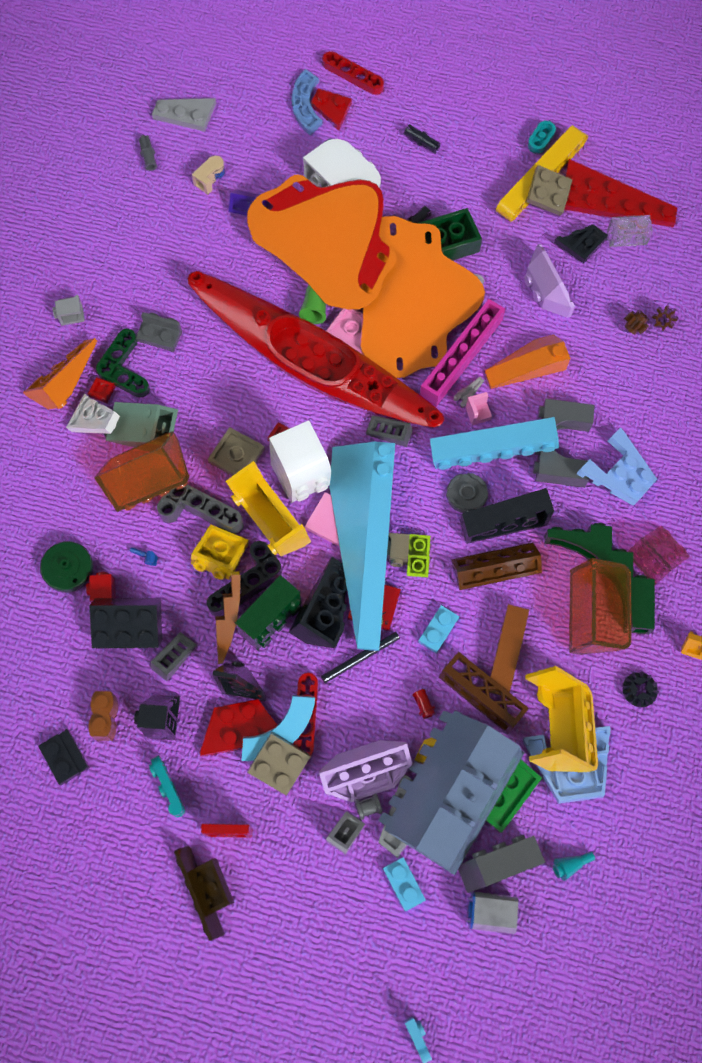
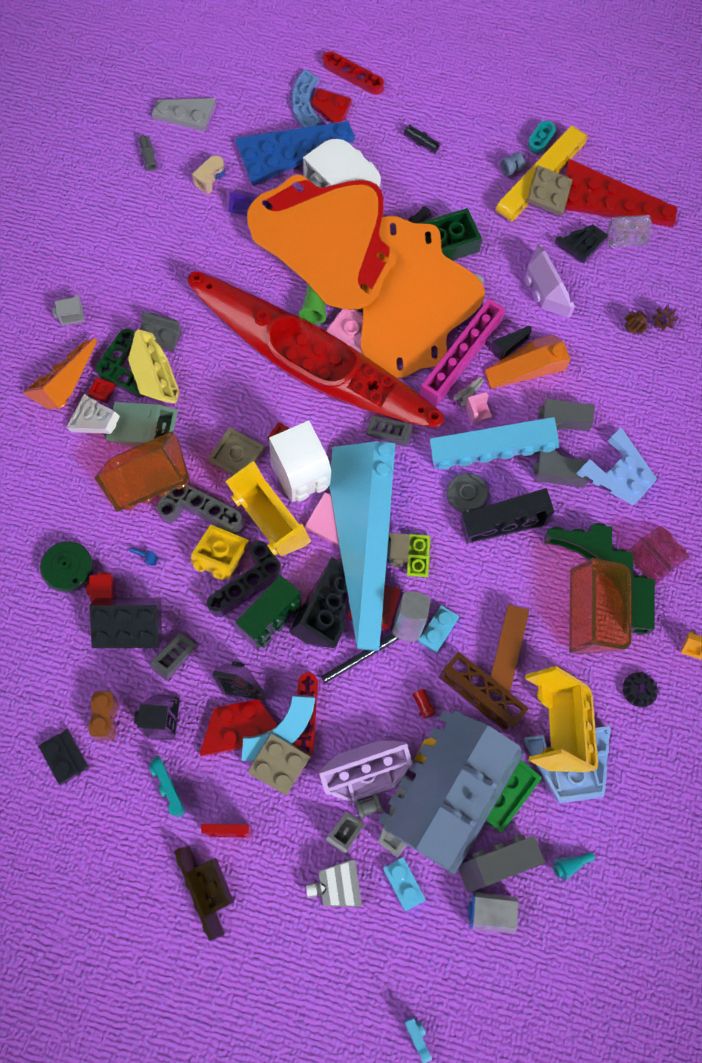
(152, 368): none -> light yellow wedge
(226, 624): dark orange slope -> none
(281, 151): none -> blue wing
(337, 886): none -> torso
(411, 616): none -> flat silver piece
(497, 568): reddish brown fence -> none
(507, 344): none -> black slope
(512, 164): none -> sand blue wheel

